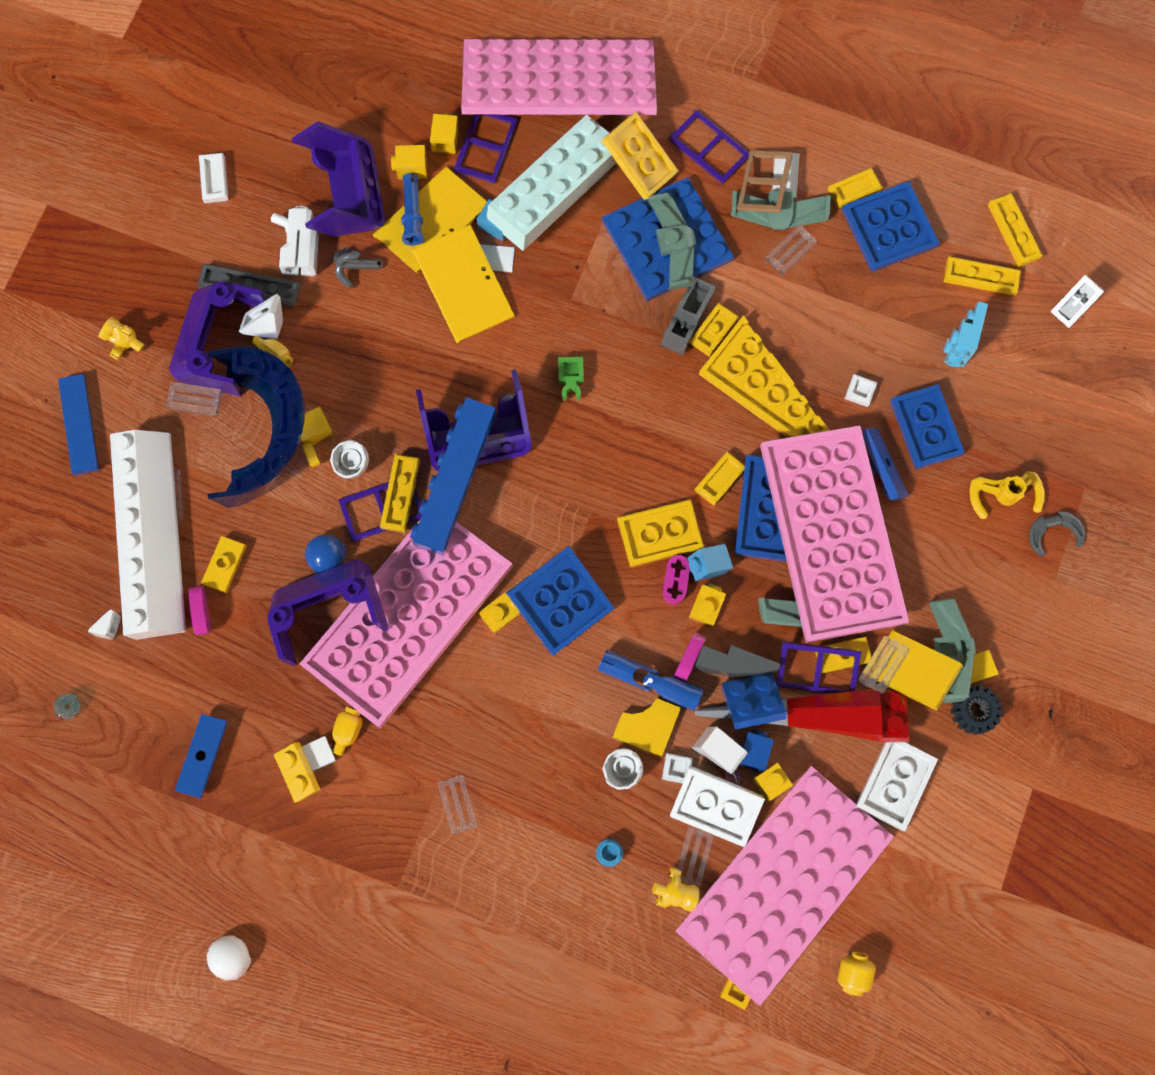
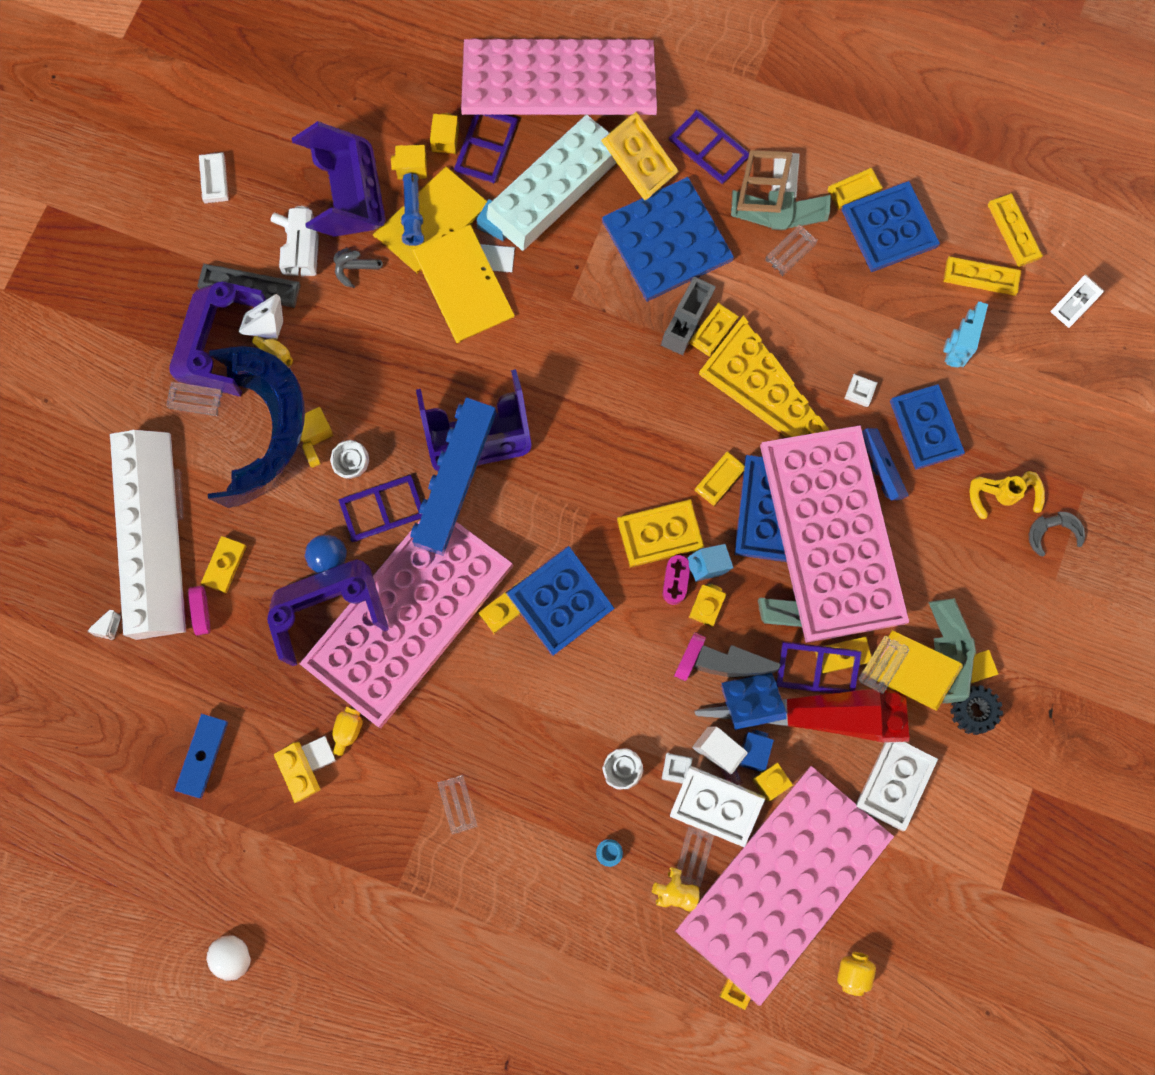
(62, 701): clear light blue plate -> none
(78, 424): blue tile -> none
(121, 336): yellow piece -> none
(400, 493): yellow tile -> none
(570, 373): bright green plate -> none
(648, 729): yellow tile -> none
(668, 687): blue piece -> none
(674, 240): sand green plate -> none

